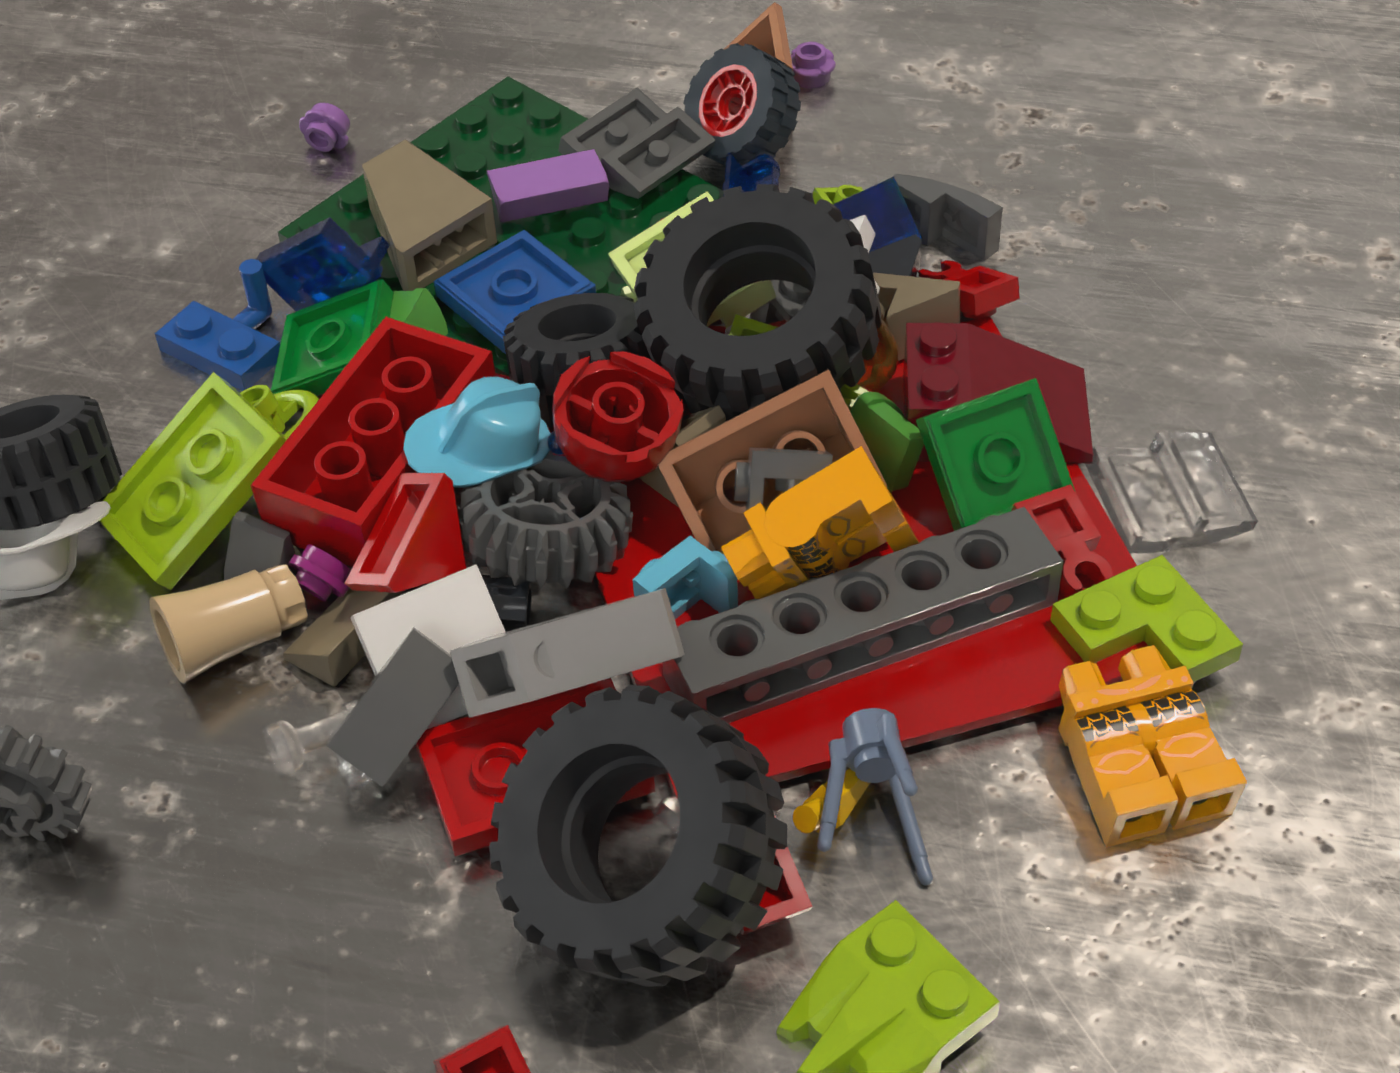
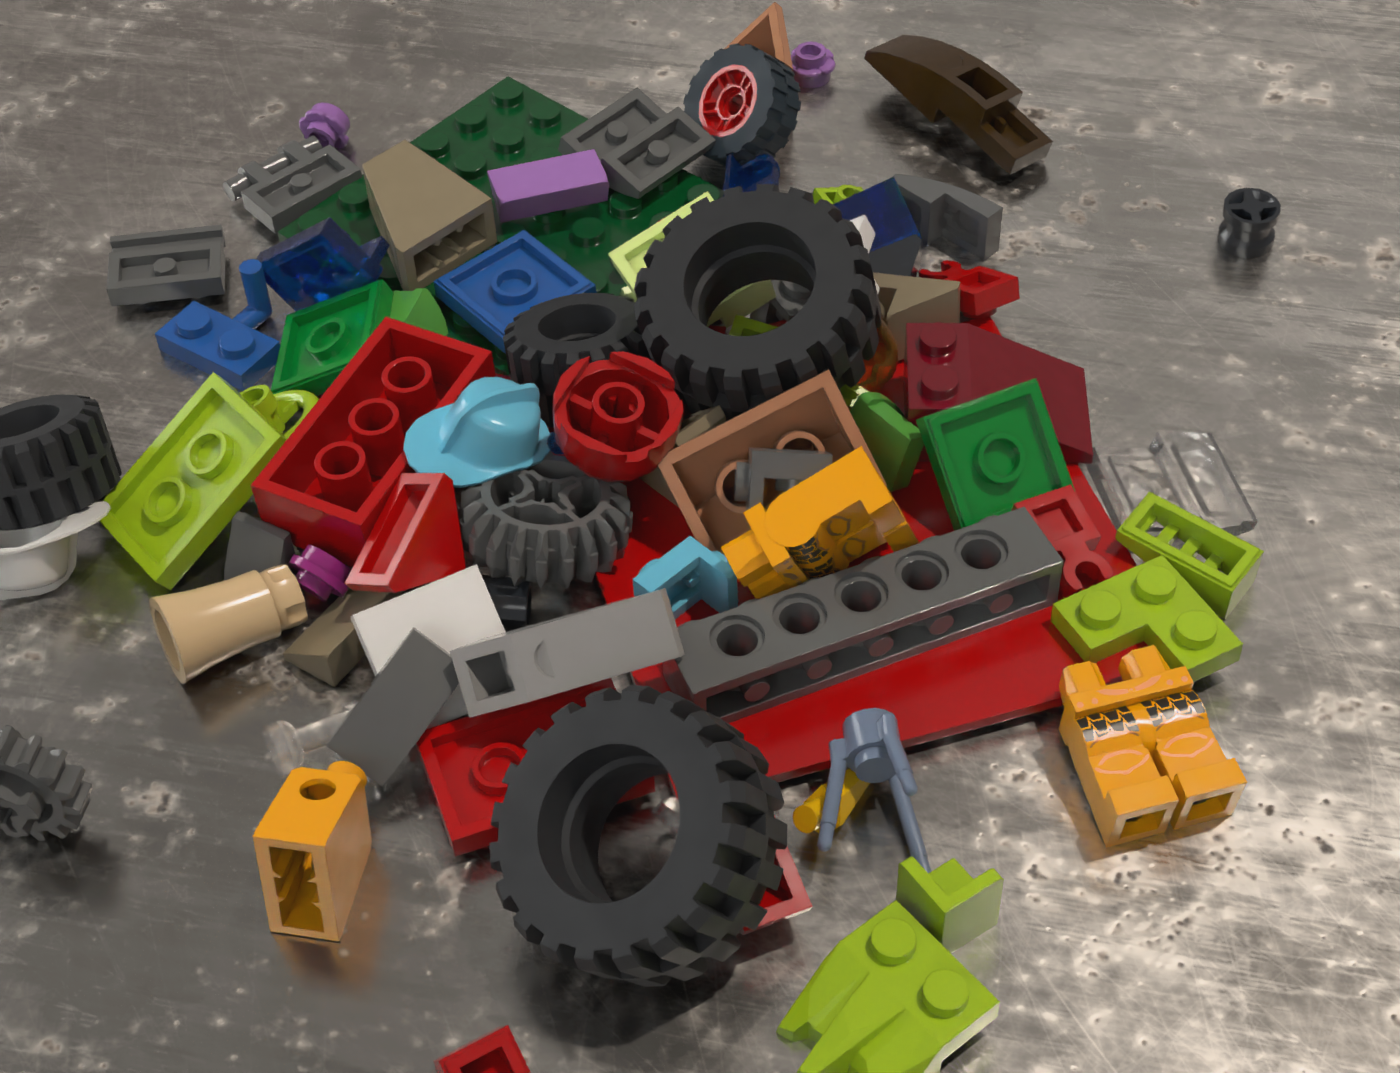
(166, 265): none -> dark grey plate
(291, 181): none -> dark grey plate
(321, 823): none -> light orange torso
(950, 900): none -> lime panel
(966, 90): none -> dark brown slope
(1221, 550): none -> lime slope
(1249, 222): none -> black wheel

